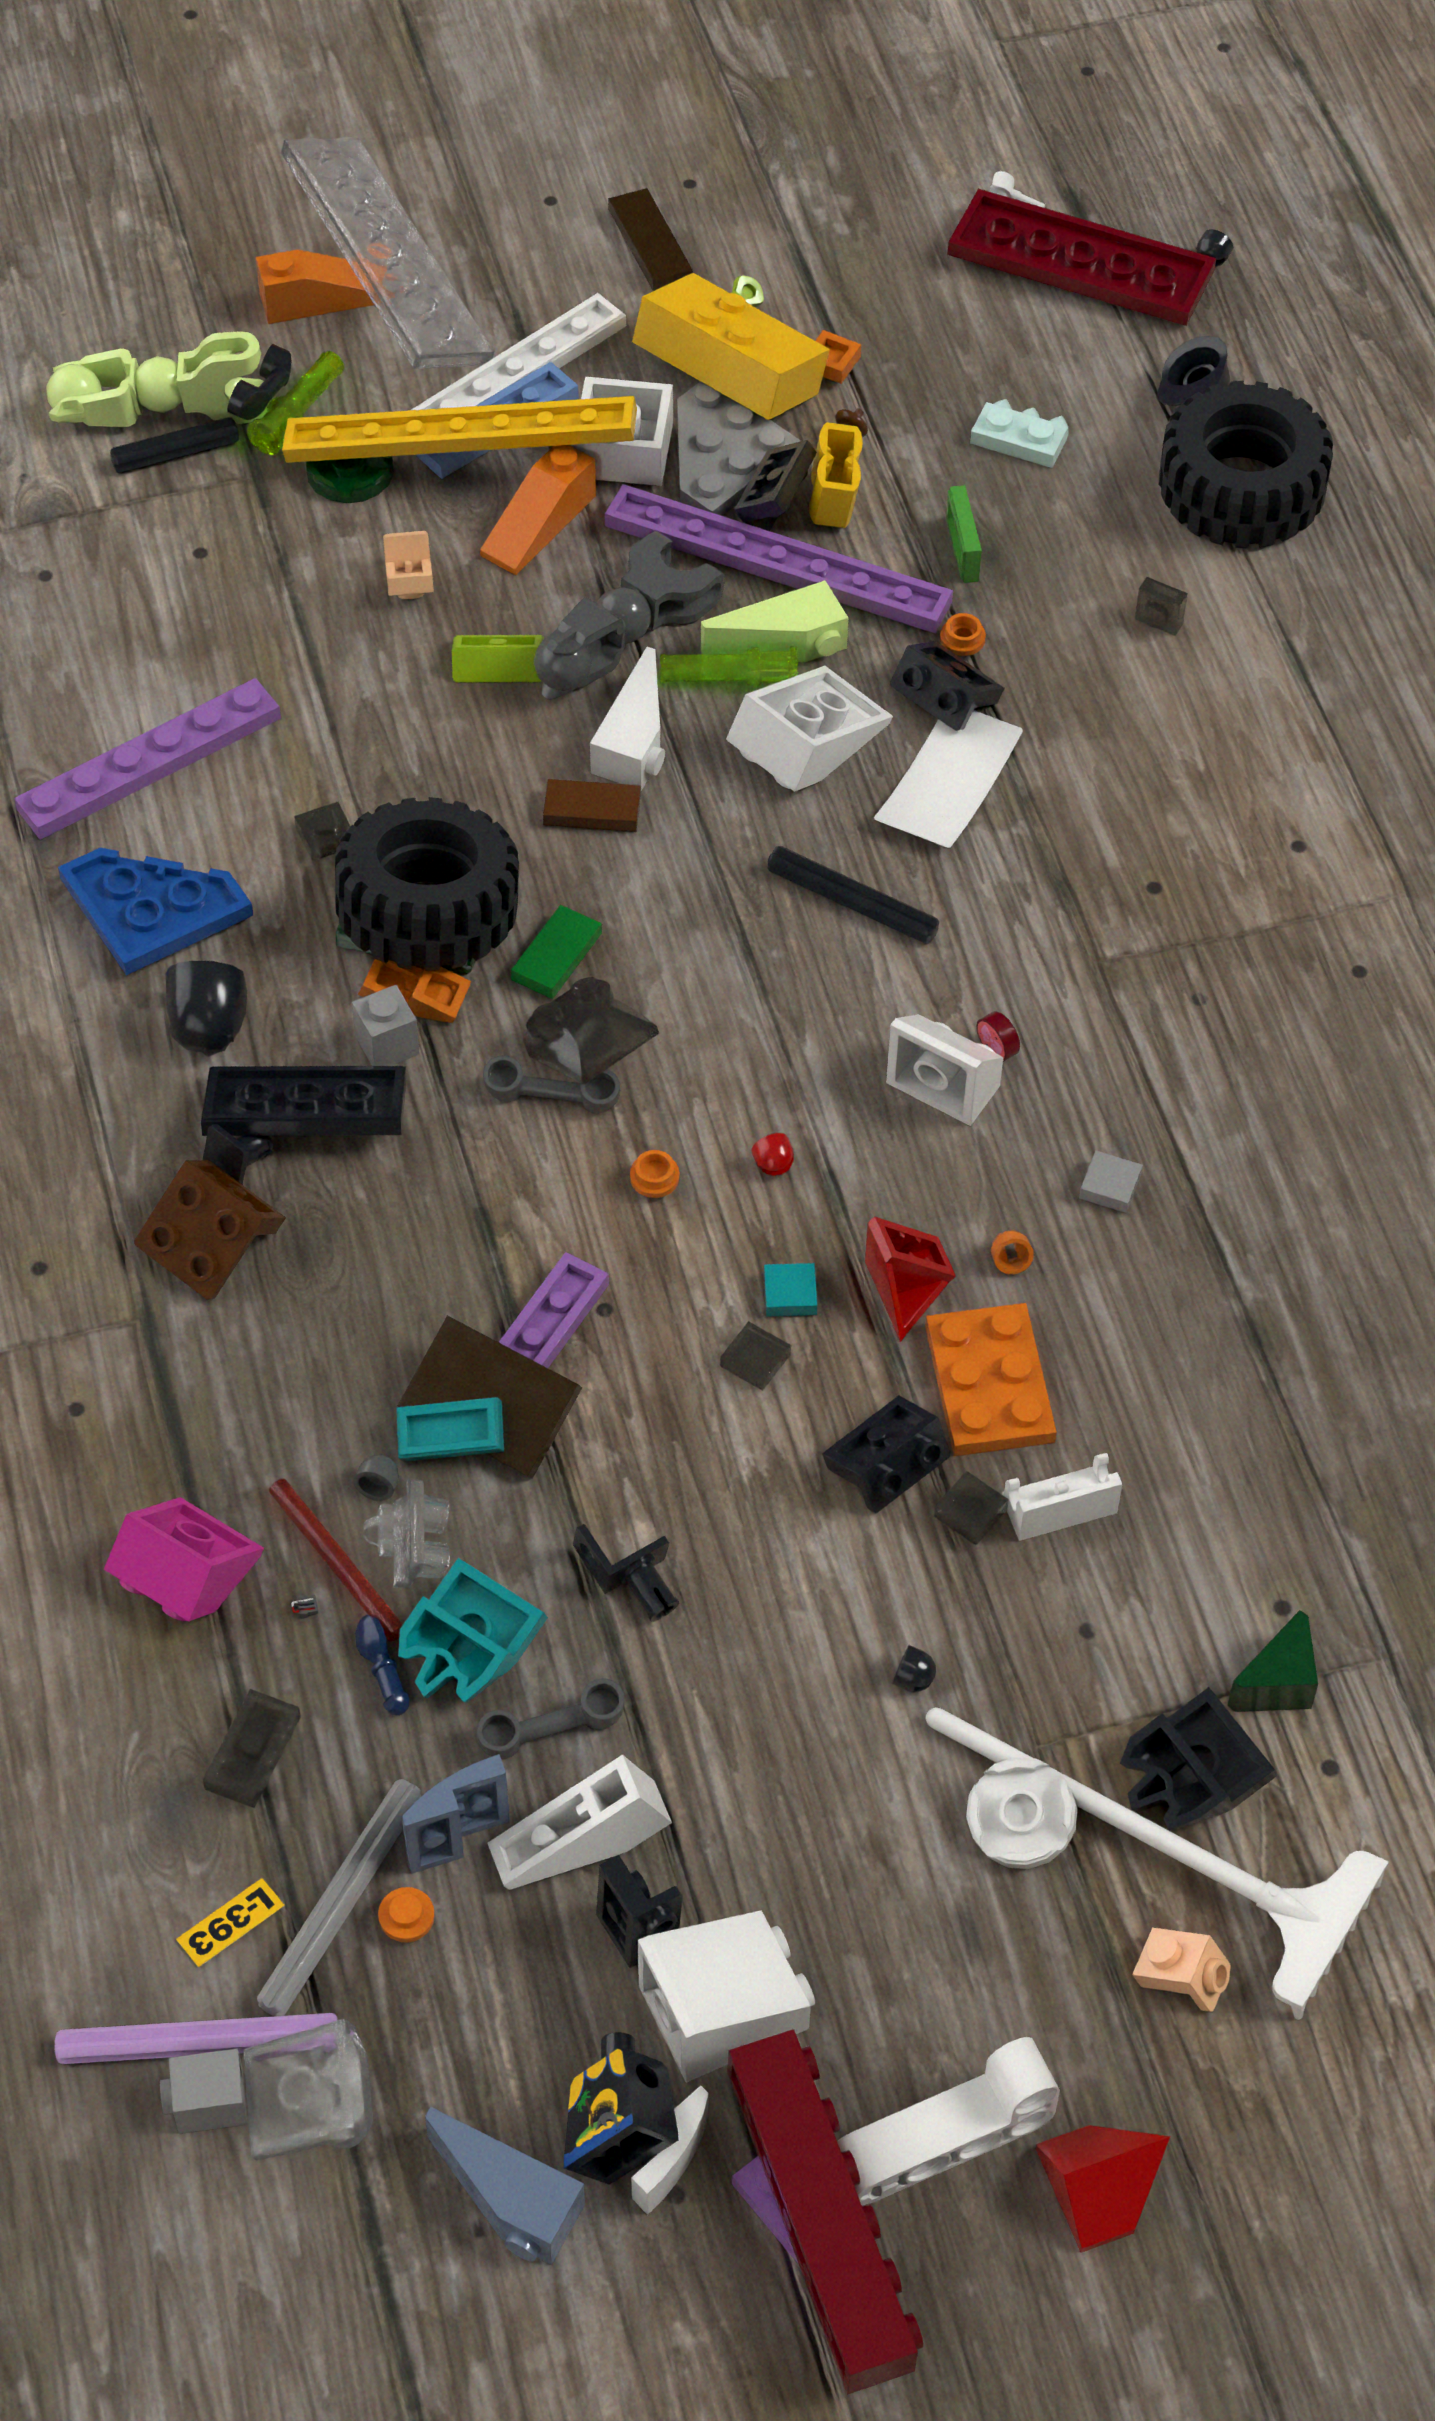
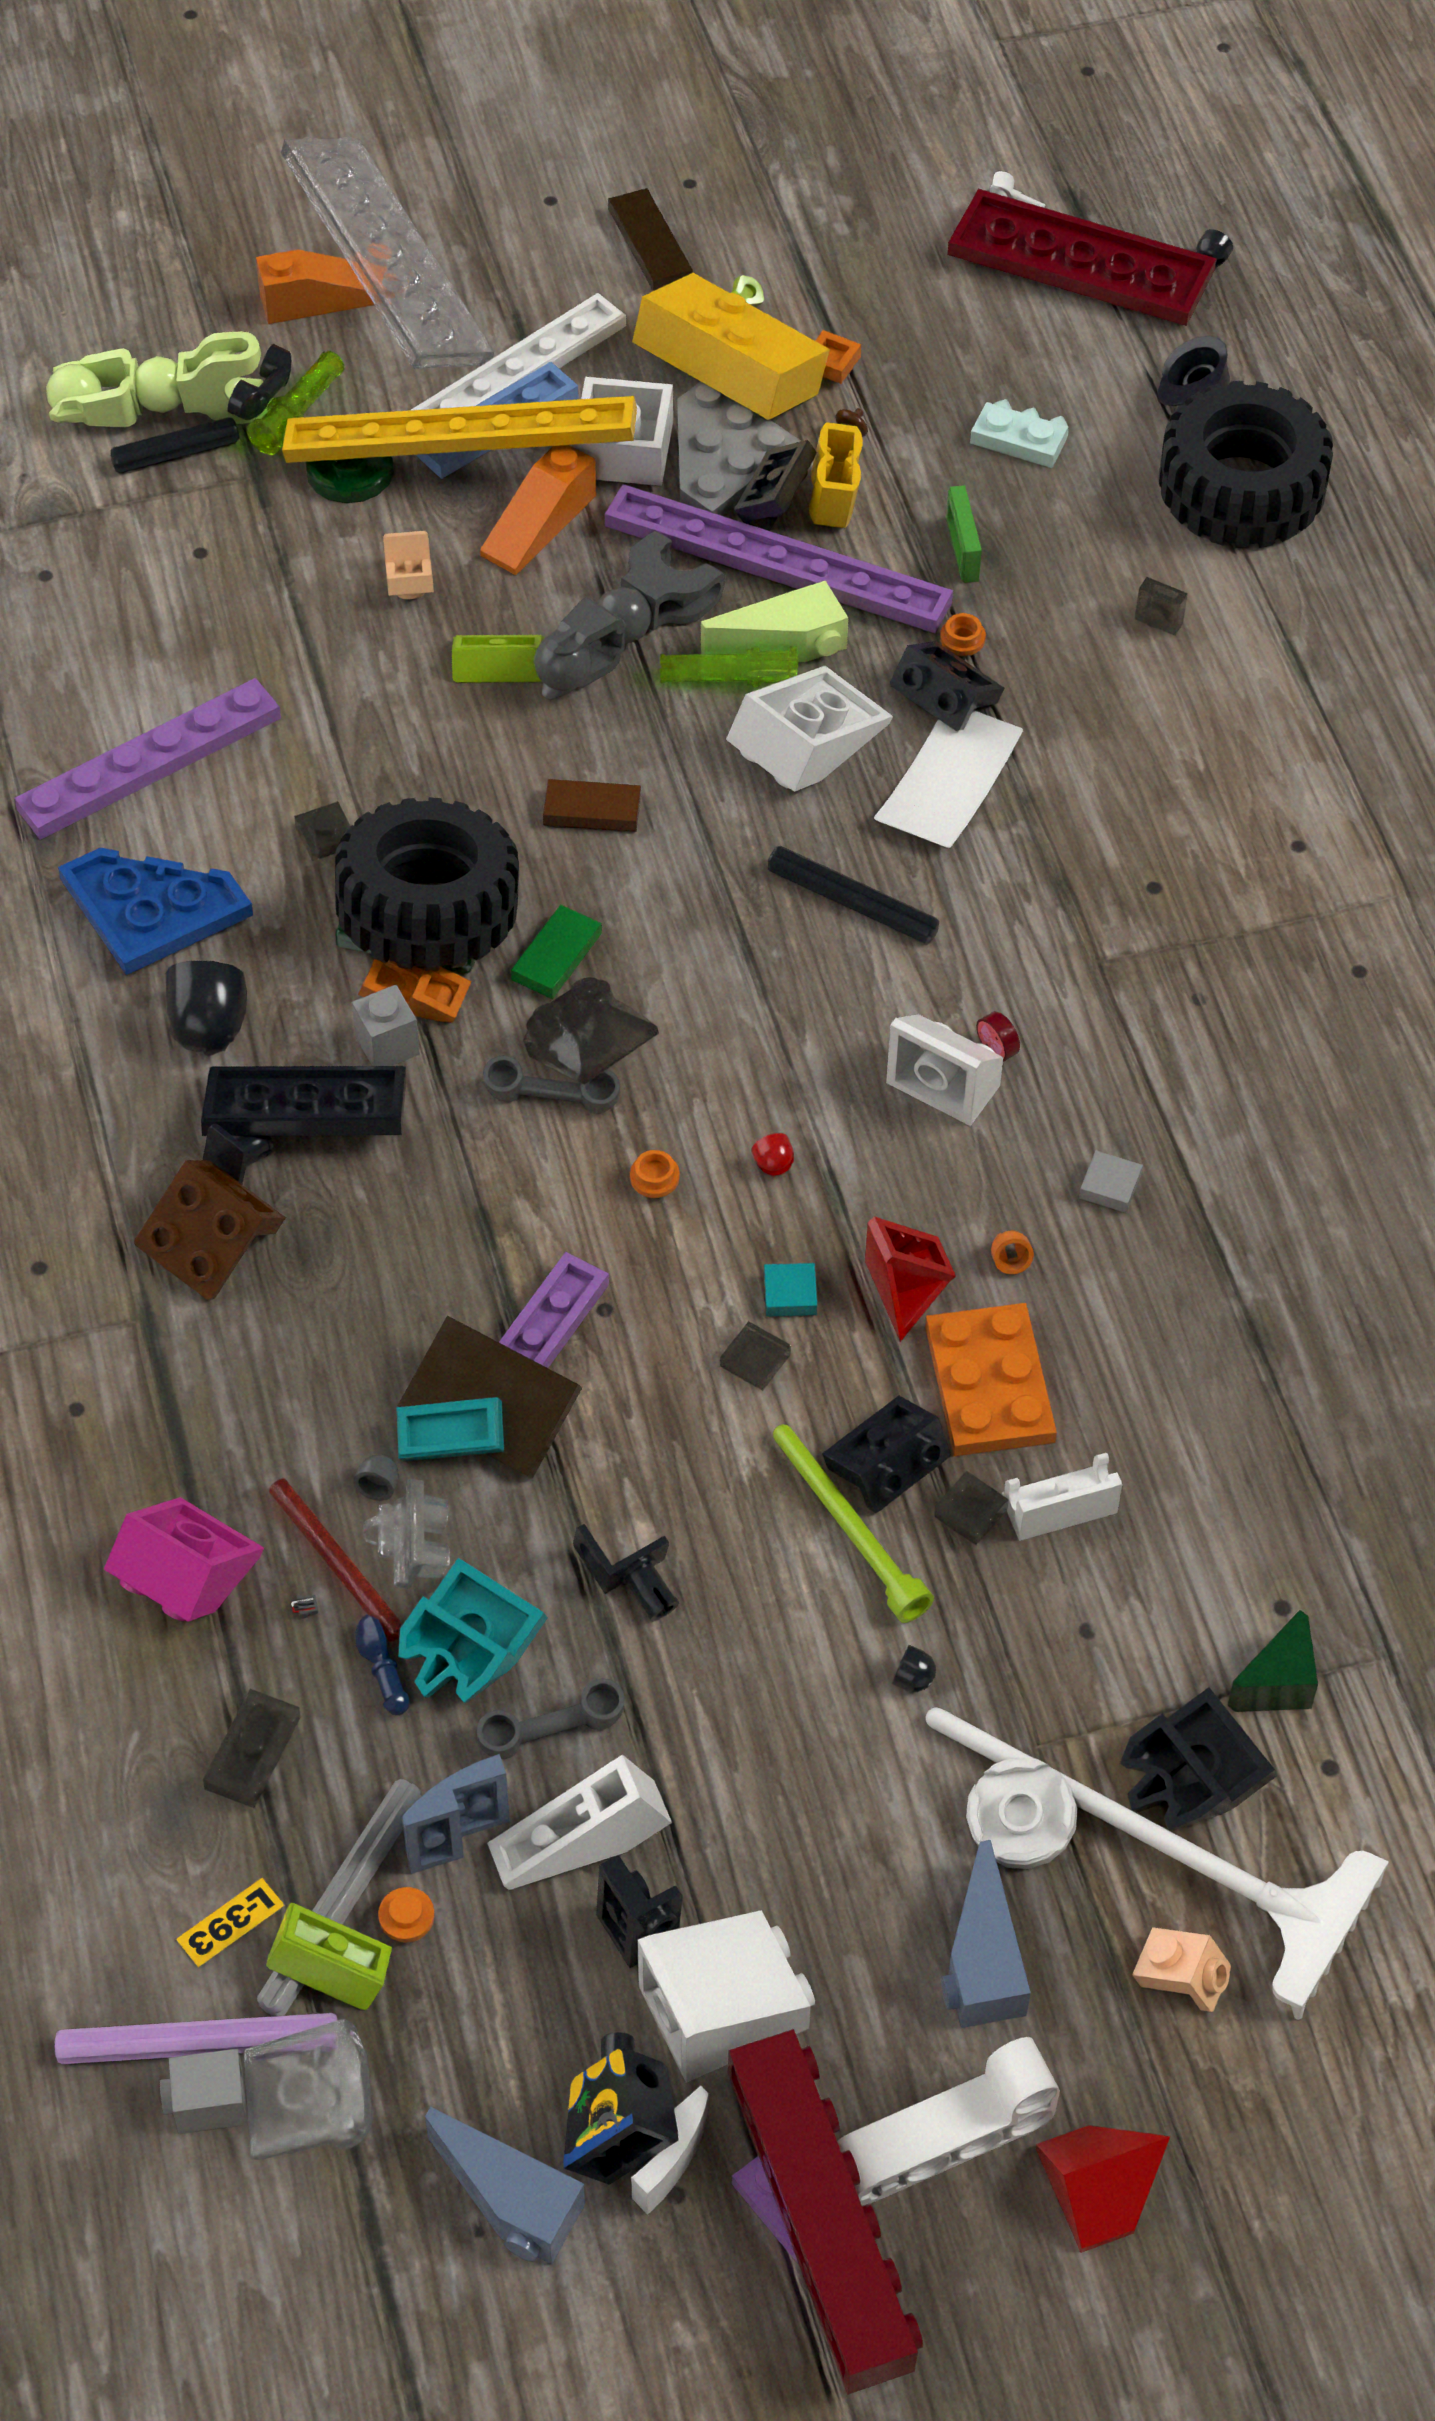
(329, 1957): none -> lime slope
(629, 738): white slope -> none
(906, 1595): none -> lime piece
(985, 1963): none -> sand blue slope

